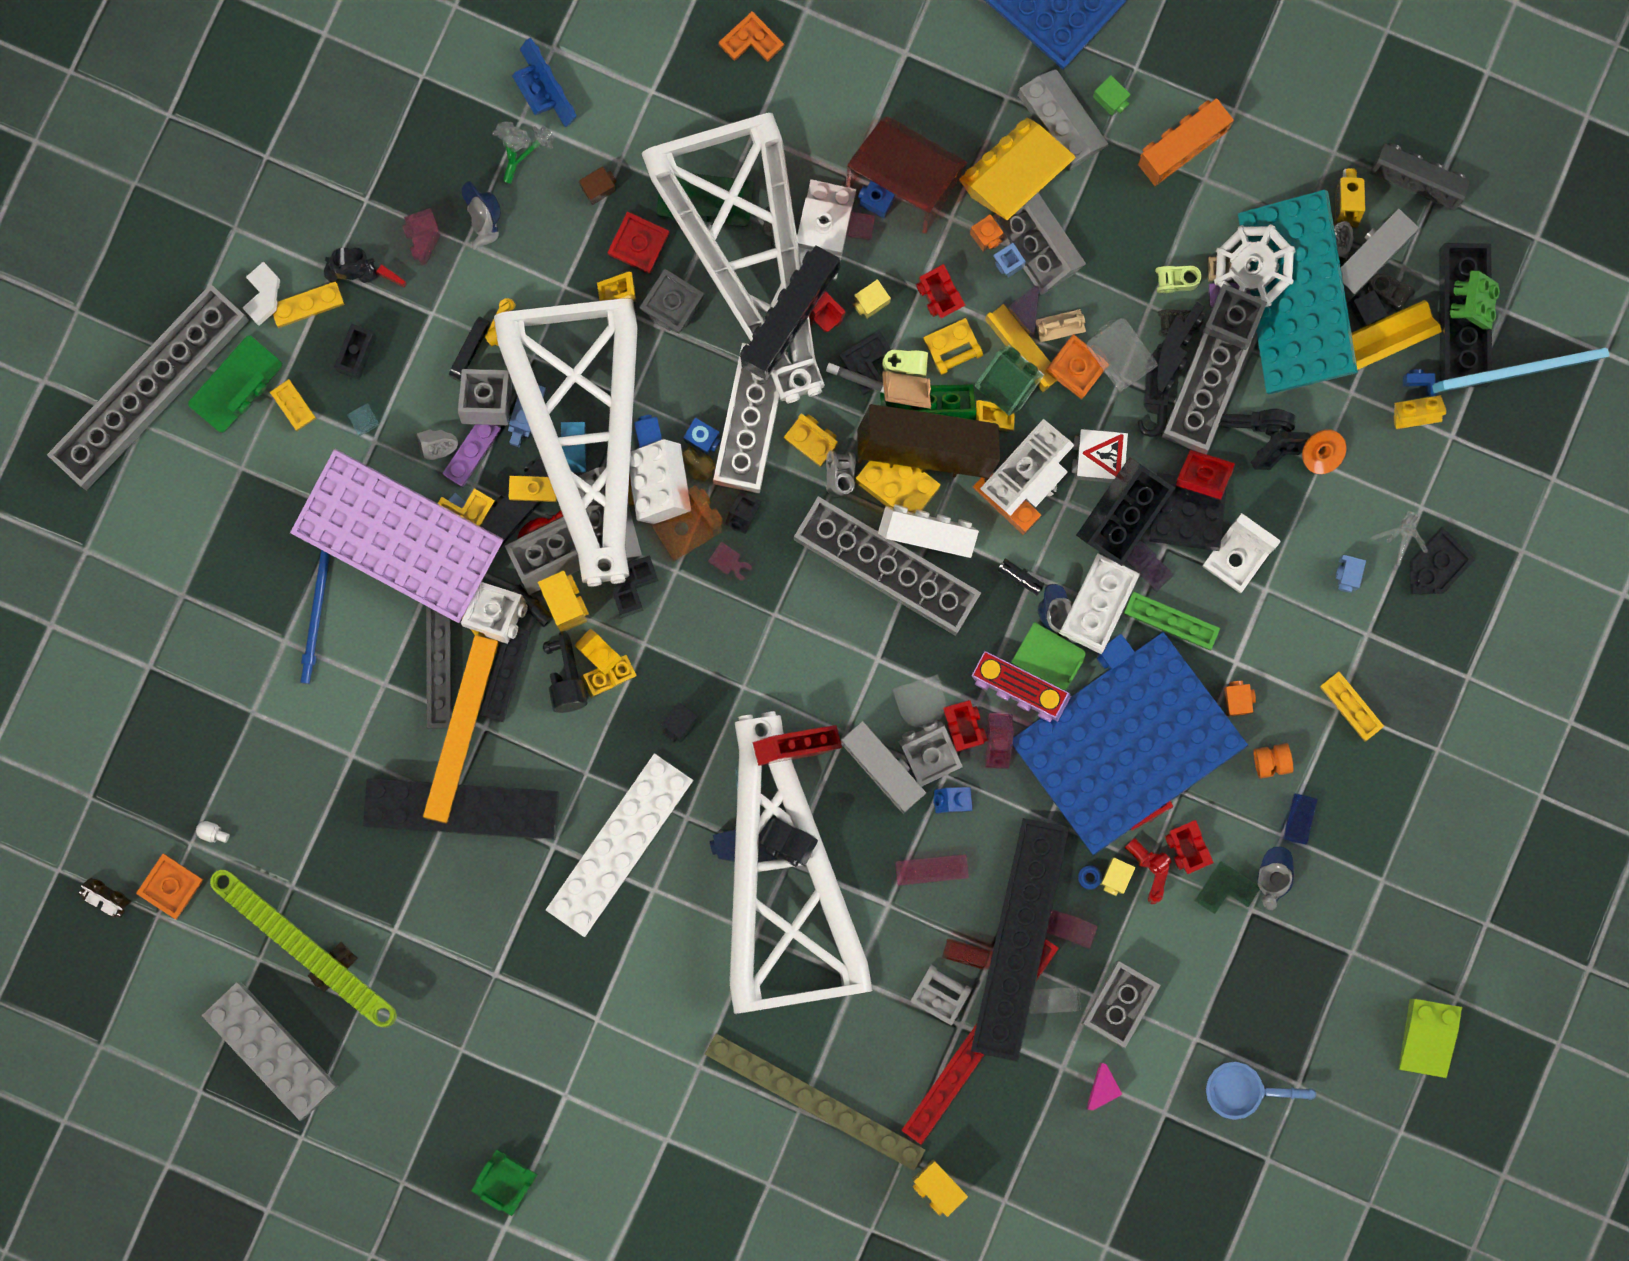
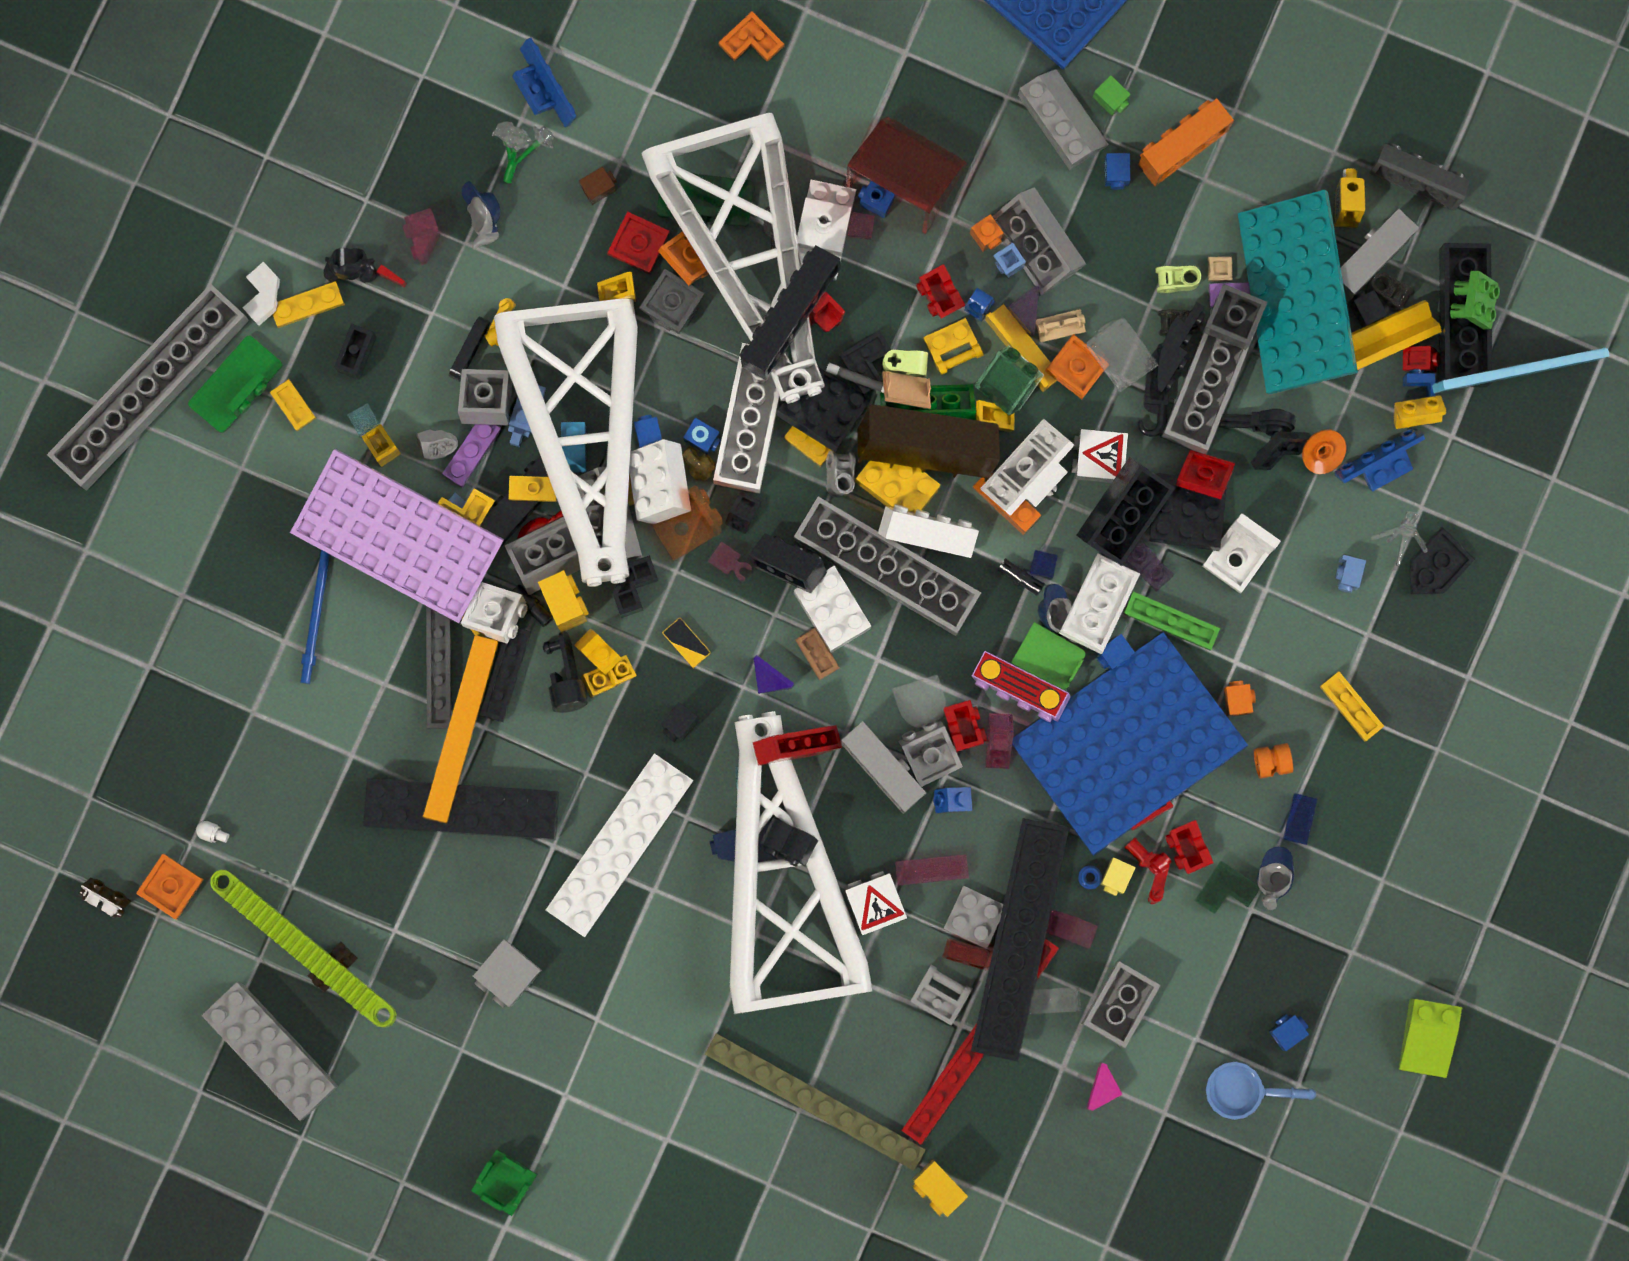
(381, 445): none -> yellow slope
(506, 974): none -> light grey piece
(683, 259): none -> orange plate
(686, 642): none -> black tile
(769, 678): none -> dark purple slope
(788, 563): none -> black brick
(817, 654): none -> medium nougat plate
(826, 415): none -> black plate
(833, 611): none -> white brick
(871, 299): light yellow brick -> none
(875, 903): none -> white piece
(974, 917): none -> light grey plate
(979, 304): none -> blue leg
(1016, 169): yellow slope -> none
(1043, 564): none -> clear blue plate
(1117, 170): none -> blue brick
(1255, 252): white plate -> none
(1289, 1031): none -> blue brick
(1344, 239): light grey rock -> none
(1383, 463): none -> blue bracket
(1421, 358): none -> red bracket

